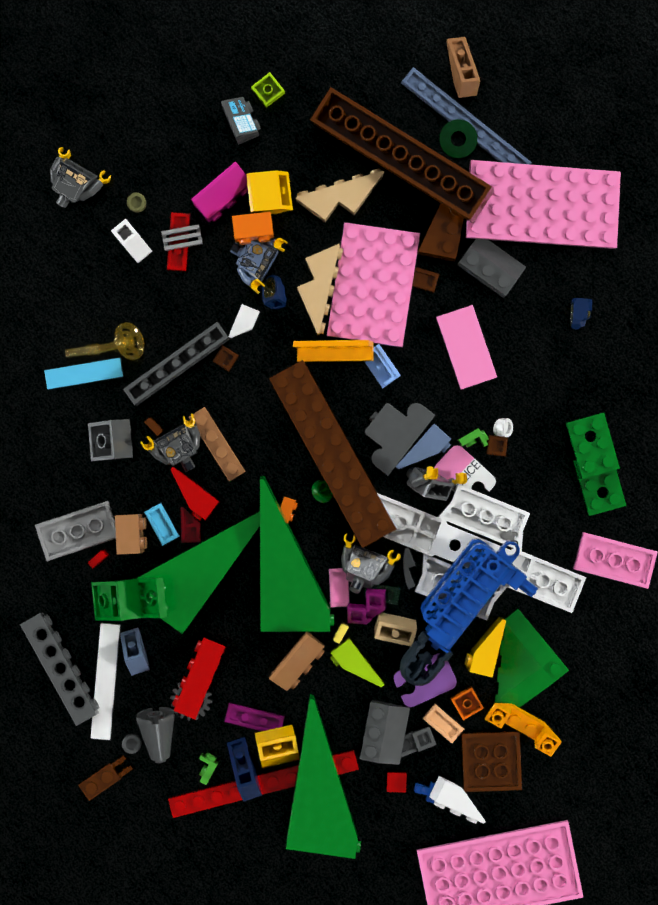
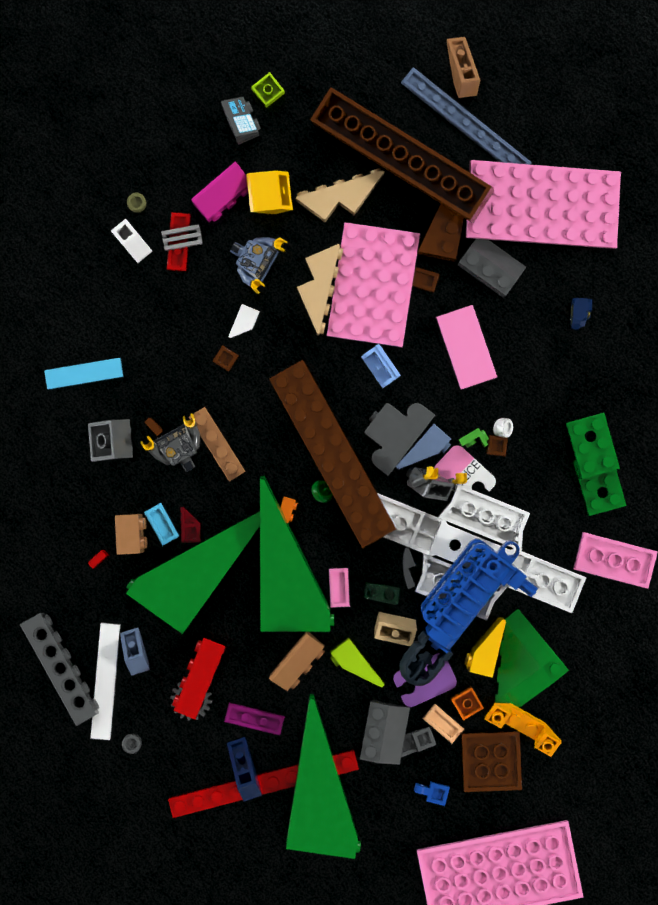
(73, 181): dark grey torso -> none
(76, 531): light grey tile -> none
(103, 779): reddish brown hinge -> none
(121, 345): clear yellow dish -> none
(129, 599): green bracket -> none
(157, 732): dark grey cone -> none
(176, 364): dark grey brick -> none
(197, 498): red slope -> none
(207, 771): bright green bracket -> none
(253, 227): orange slope -> none
(273, 292): dark blue rock -> none
(277, 746): yellow slope -> none
(334, 350): light orange fence -> none
(340, 632): light yellow tile -> none
(365, 566): torso -> none
(365, 613): magenta tile -> none
(396, 782): red tile -> none
(454, 797): white slope -> none
(467, 147): dark green piece -> none

